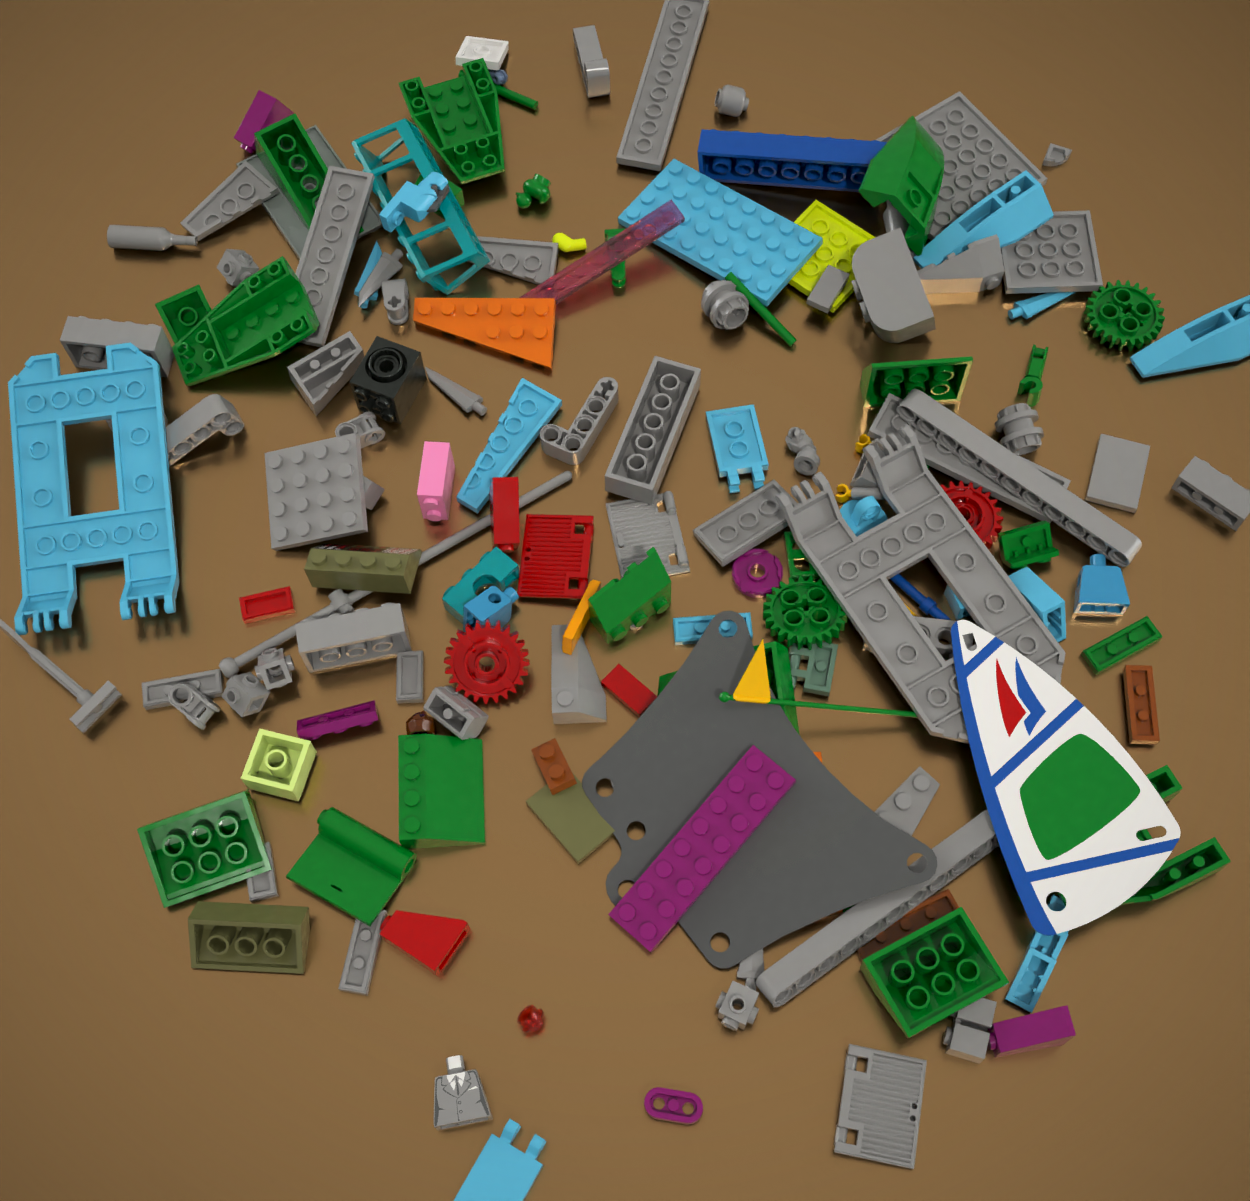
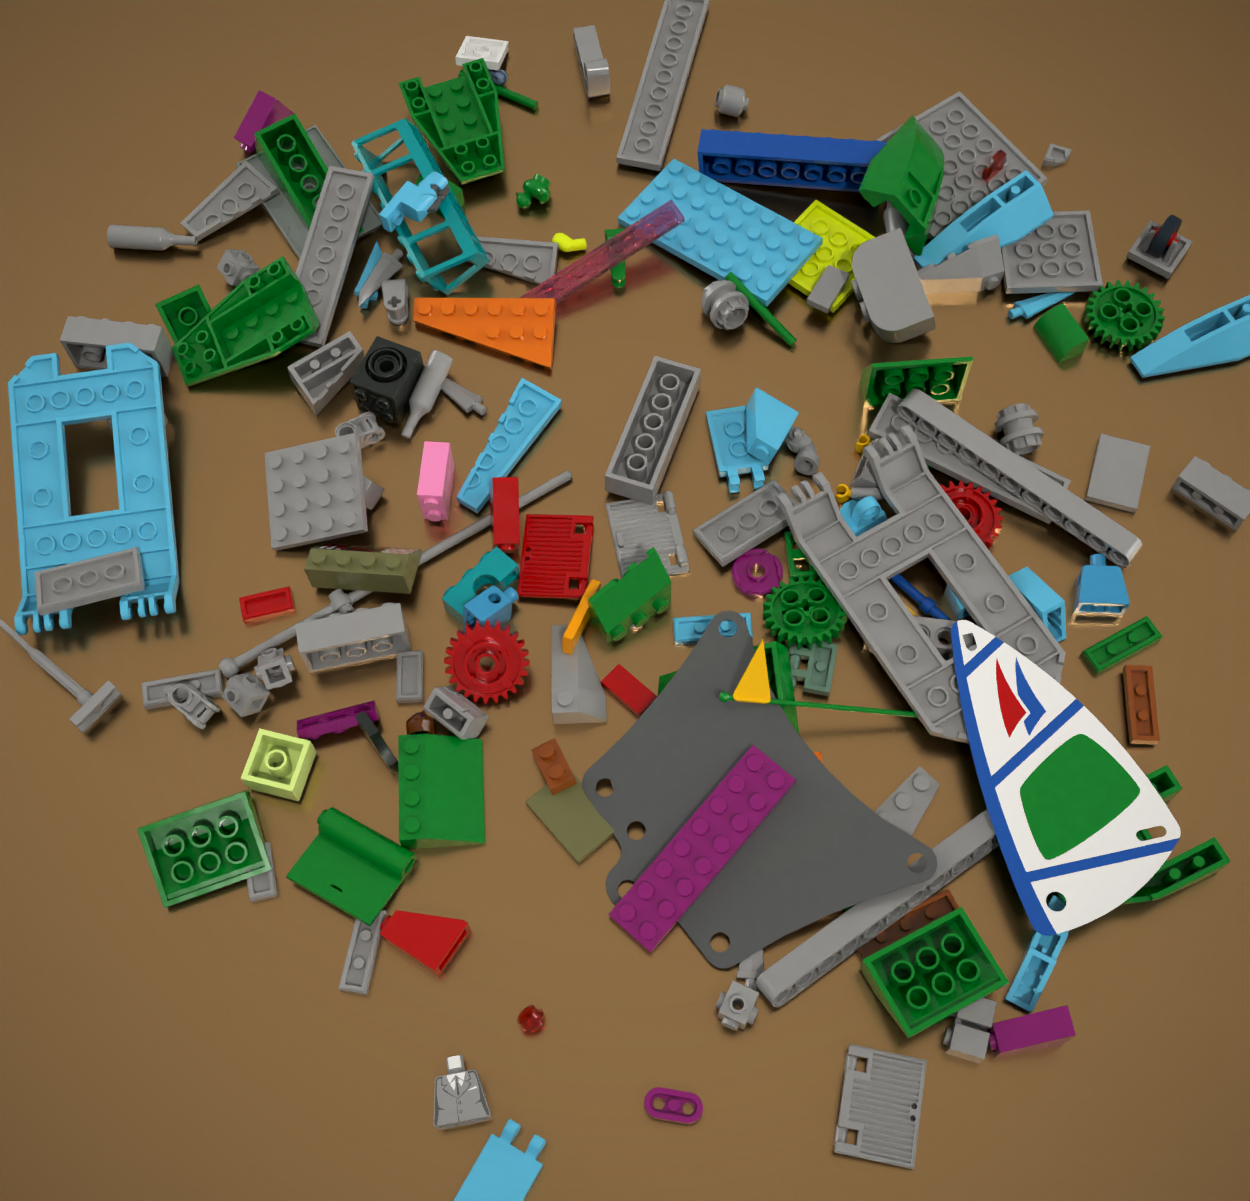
(89, 581): none -> light grey tile
(200, 423): light grey beam -> none
(249, 937): olive slope -> none
(377, 742): none -> pearl dark grey tile
(427, 389): none -> light grey piece
(584, 420): light grey beam -> none
(767, 425): none -> medium azure slope
(996, 167): none -> clear red tile
(1027, 545): green bracket -> none
(1032, 380): green piece -> none
(1061, 333): none -> green brick
(1160, 247): none -> light grey plate

